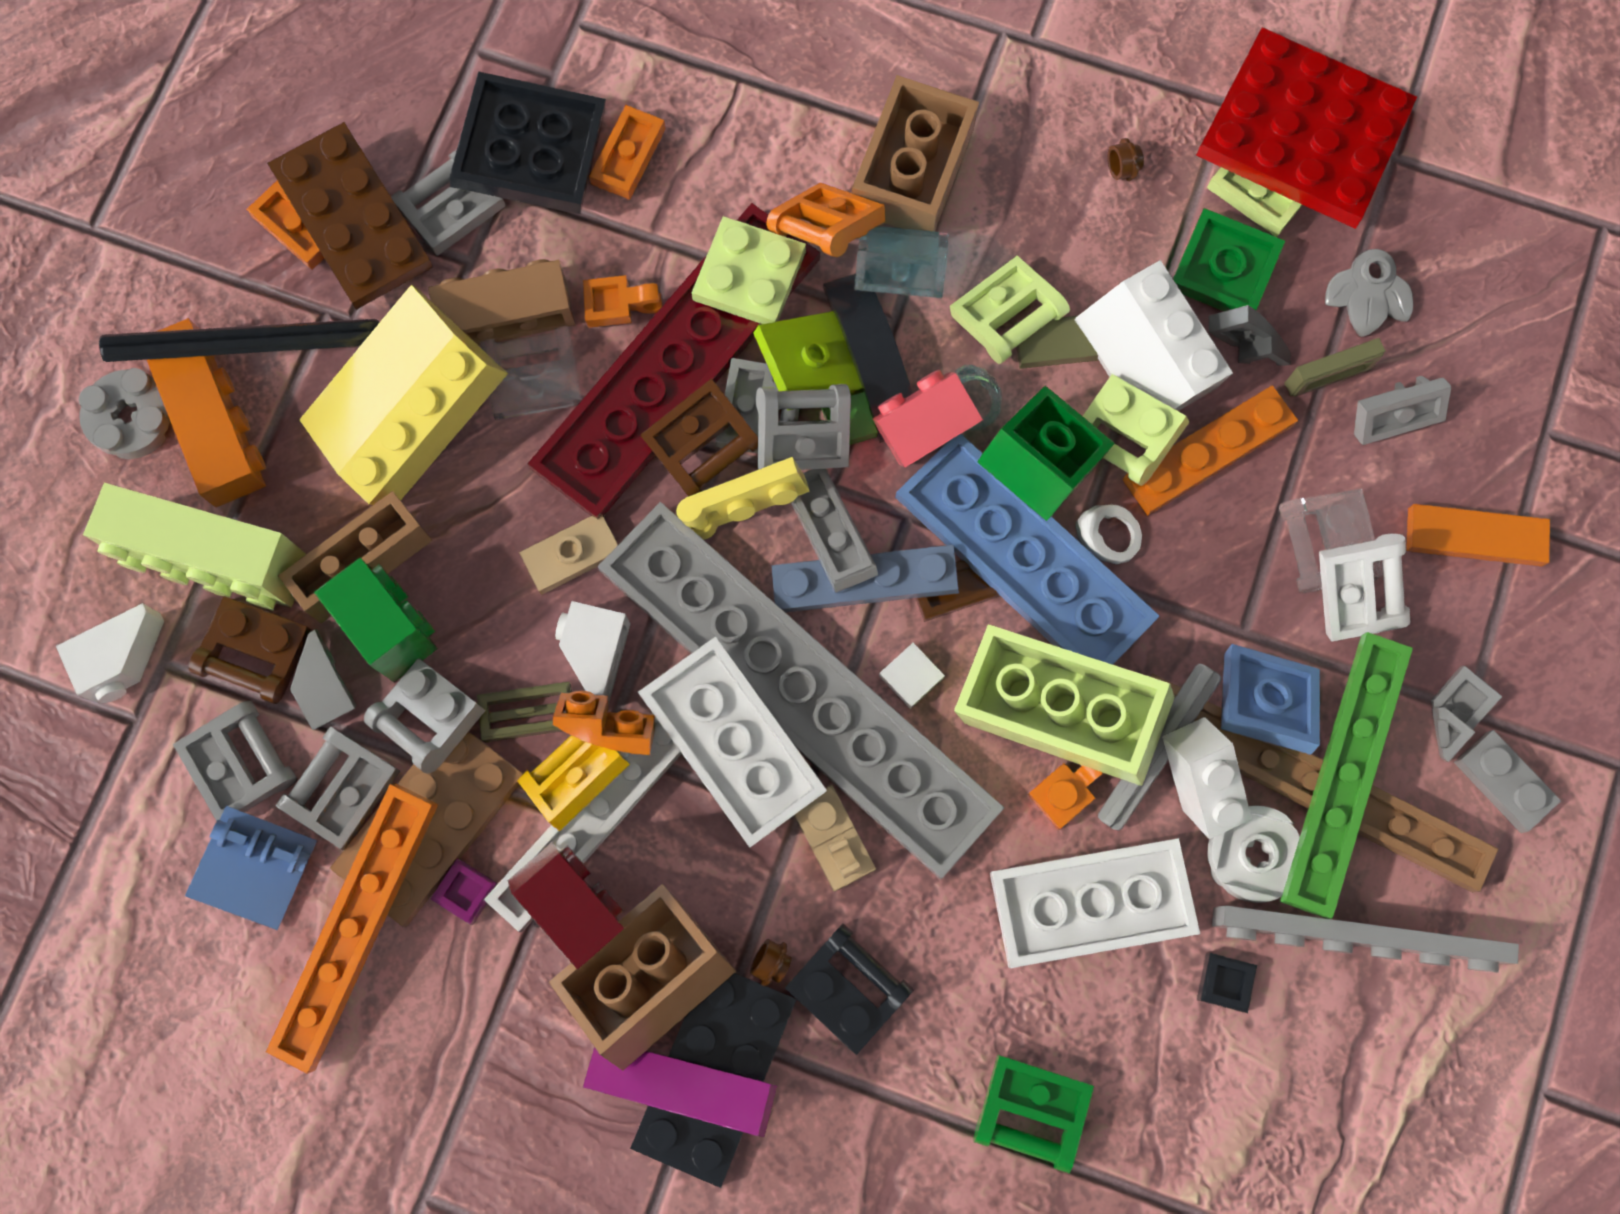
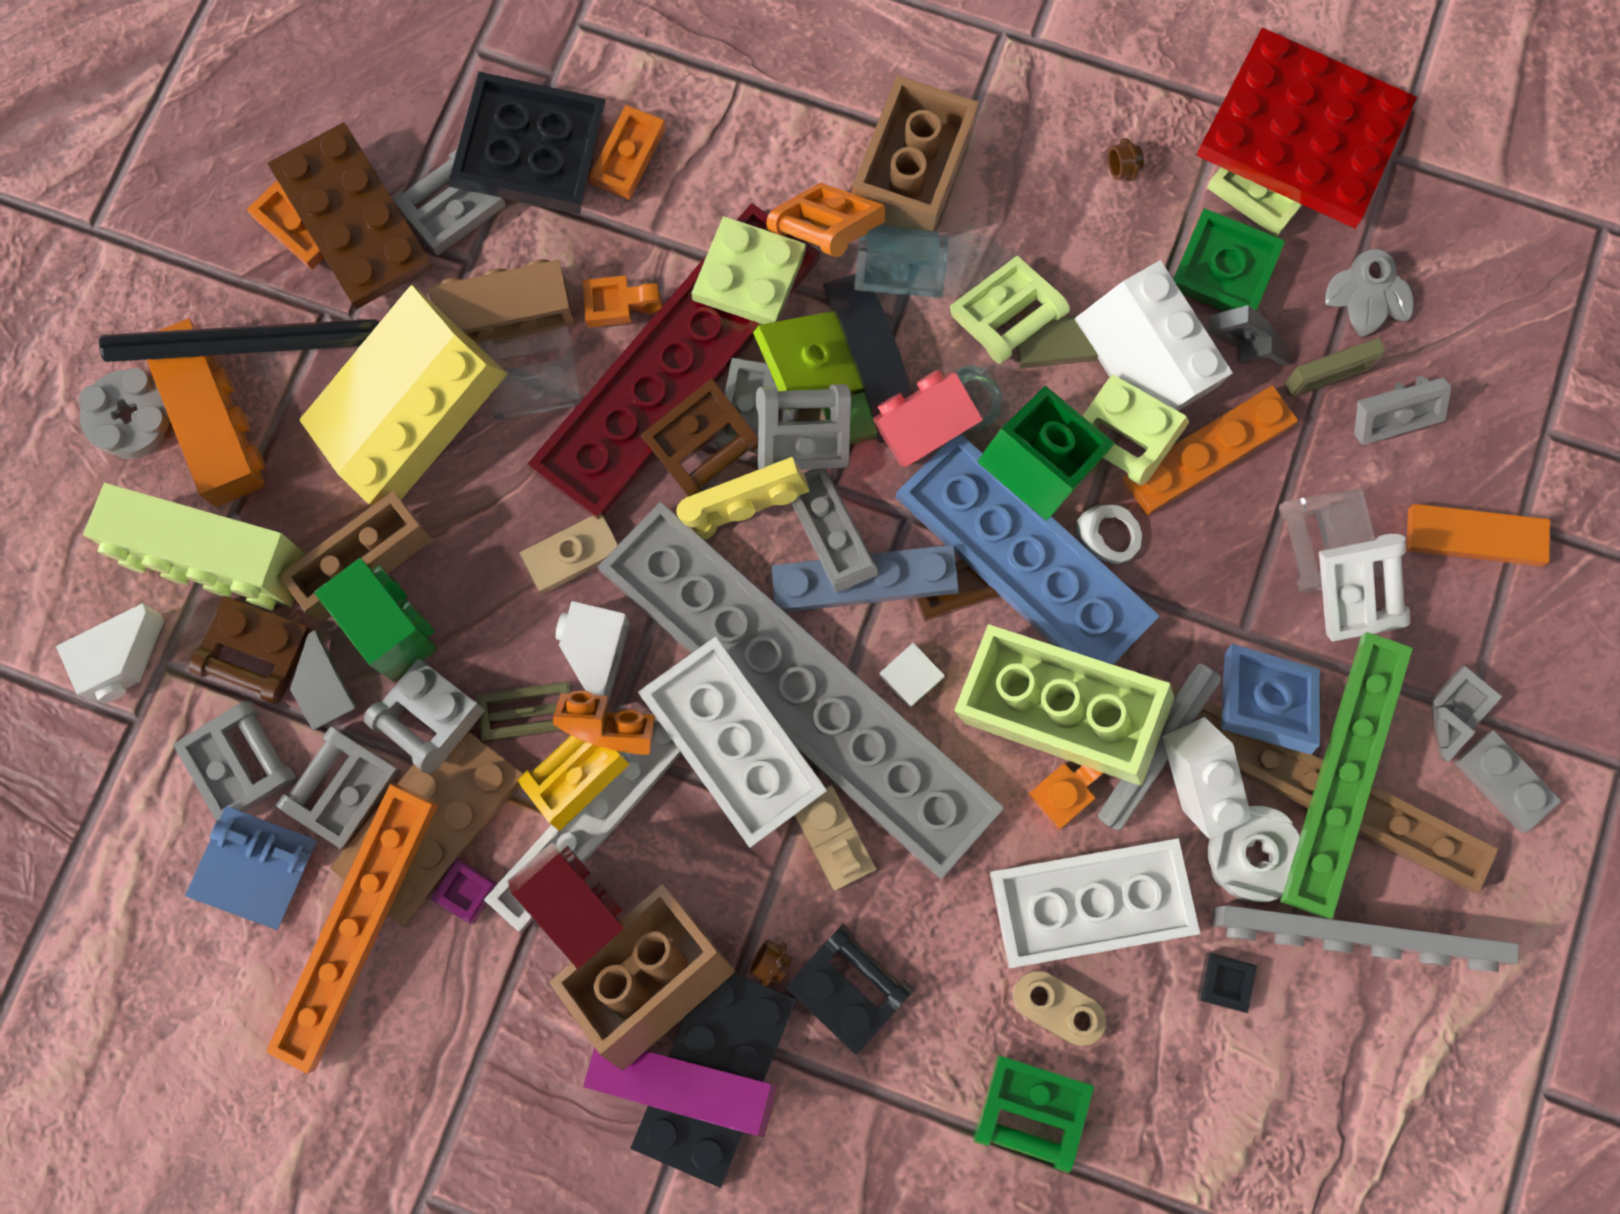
(1059, 1009): none -> tan plate

